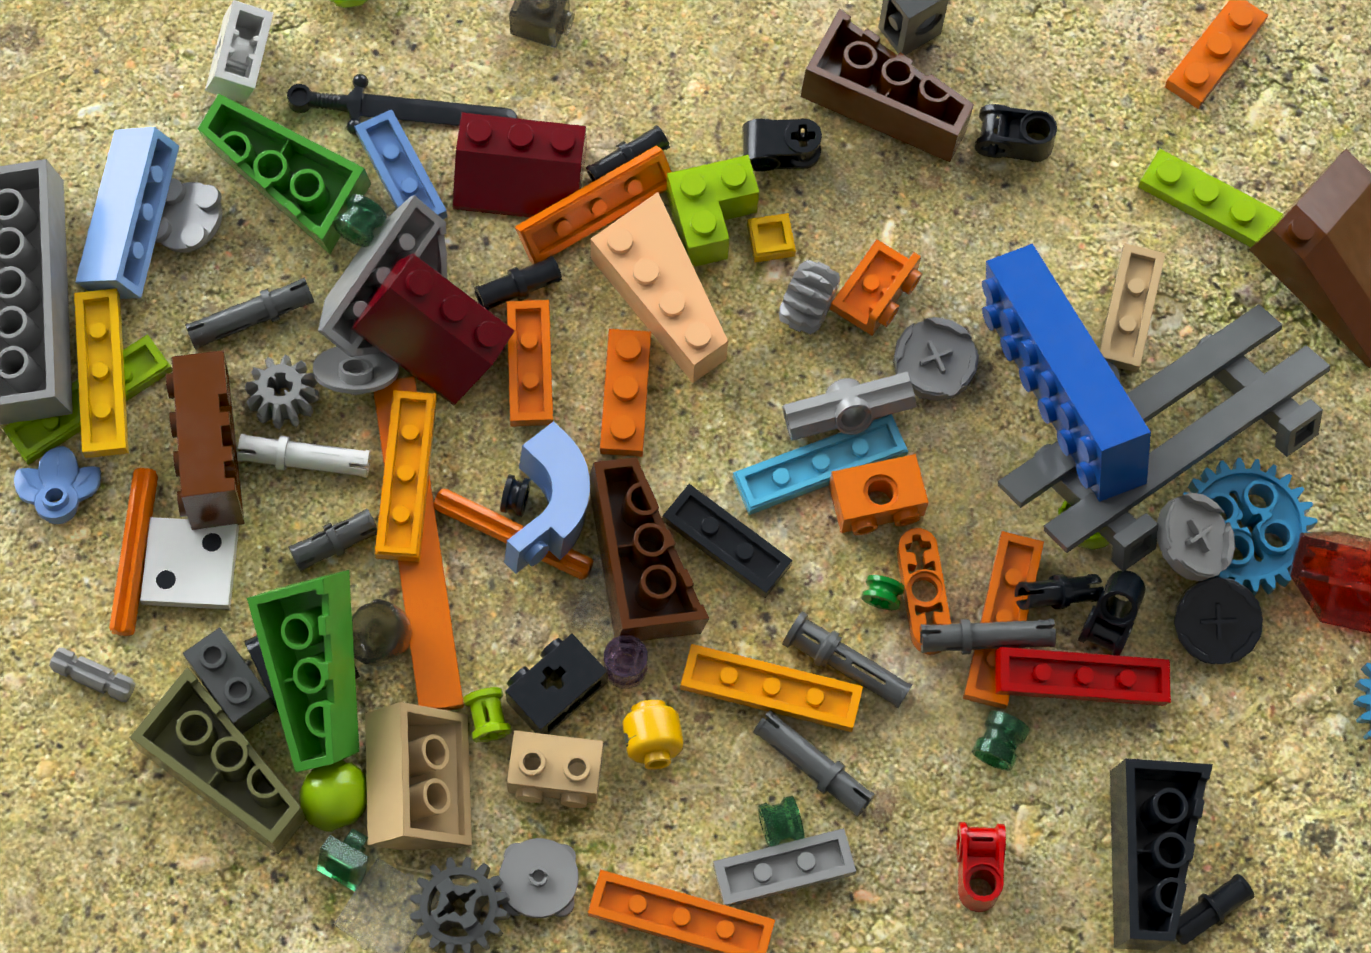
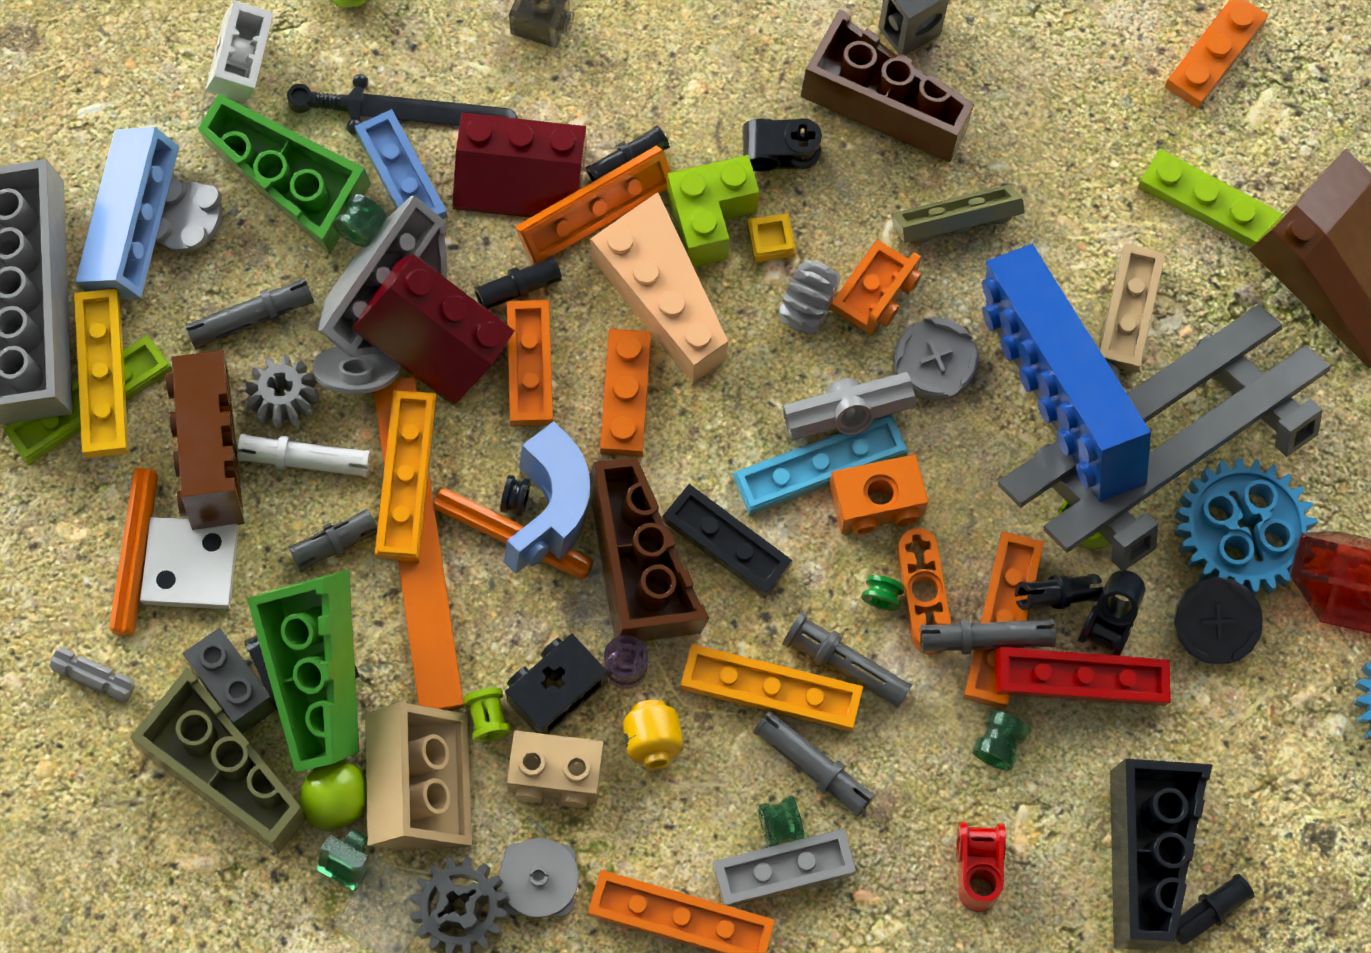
(56, 479): medium blue plate -> none
(380, 633): clear smoke hair -> none
(958, 214): none -> olive plate
(1013, 131): black piece -> none
(1195, 537): light grey tile -> none

